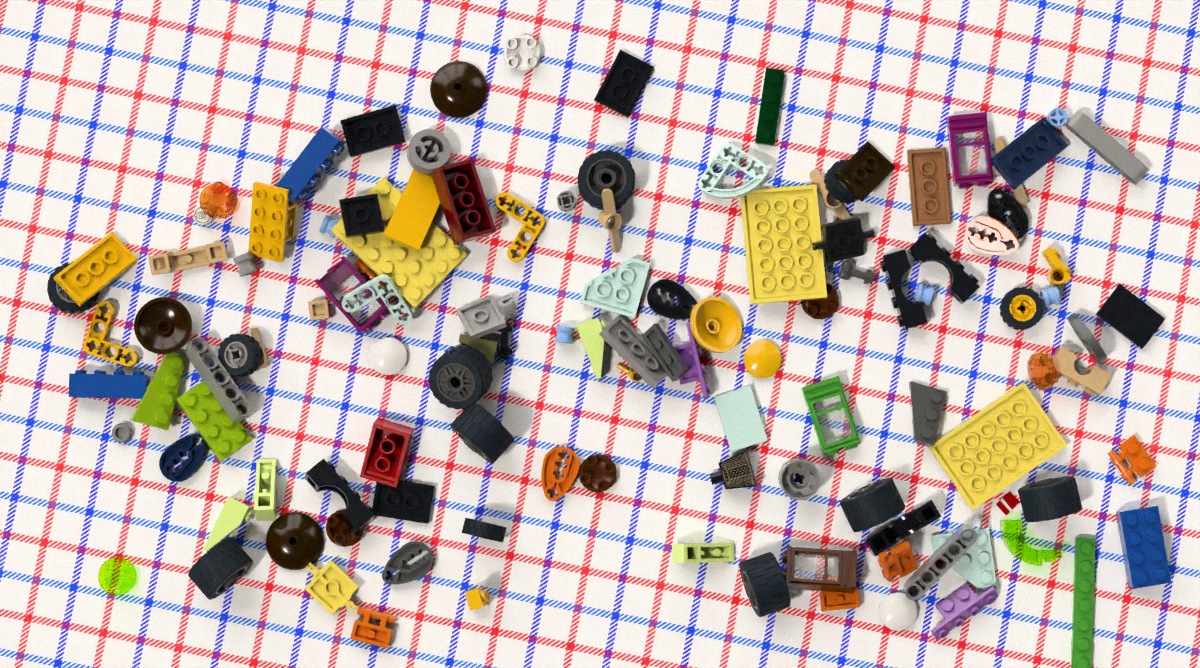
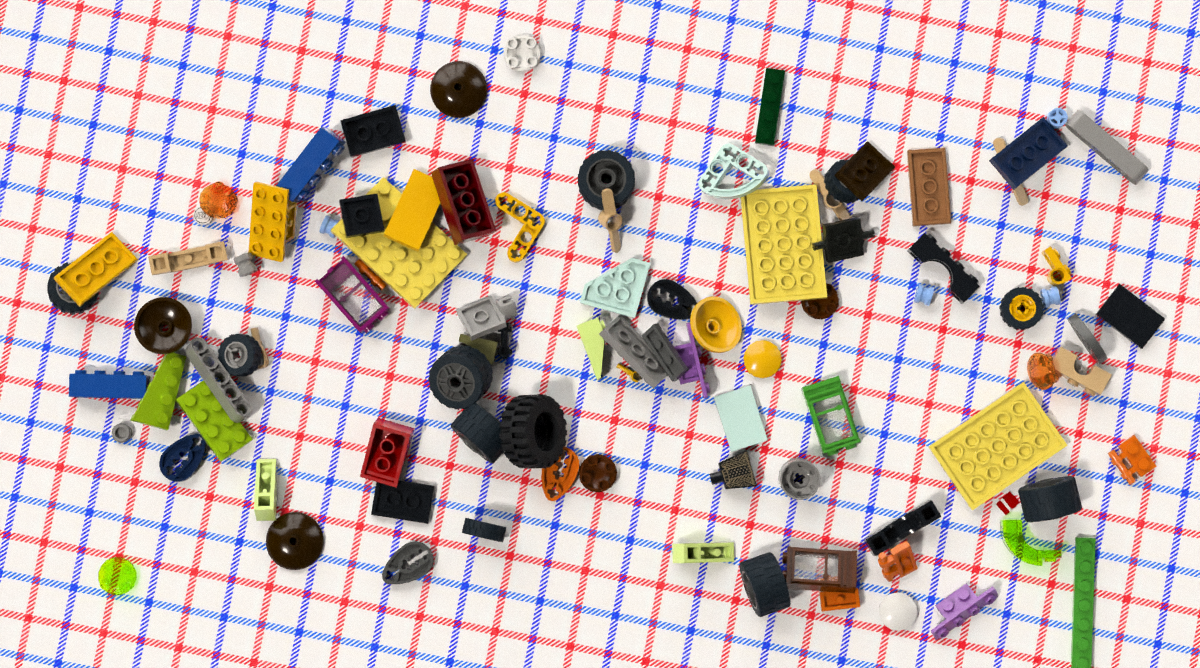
(99, 338): yellow beam -> none
(220, 568): black wheel -> none
(231, 518): yellowish green slope -> none
(319, 310): tan plate -> none
(324, 477): black arch -> none
(331, 587): light yellow plate -> none
(339, 532): reddish brown dish -> none
(371, 633): orange plate -> none
(379, 291): light aqua beam -> none
(388, 356): white dish -> none
(416, 144): light grey wheel -> none
(477, 598): yellow plate -> none
(533, 431): none -> black tyre
(564, 334): light blue wheel -> none
(566, 201): light grey wheel -> none
(623, 83): black tile -> none
(846, 270): dark grey bar -> none
(872, 504): black wheel -> none
(909, 313): black arch -> none
(926, 412): dark grey wing -> none
(941, 553): light grey beam -> none
(969, 150): magenta door -> none
(976, 563): light aqua plate -> none
(991, 225): piece -> none
(1007, 204): black piece -> none
(1143, 547): blue brick -> none

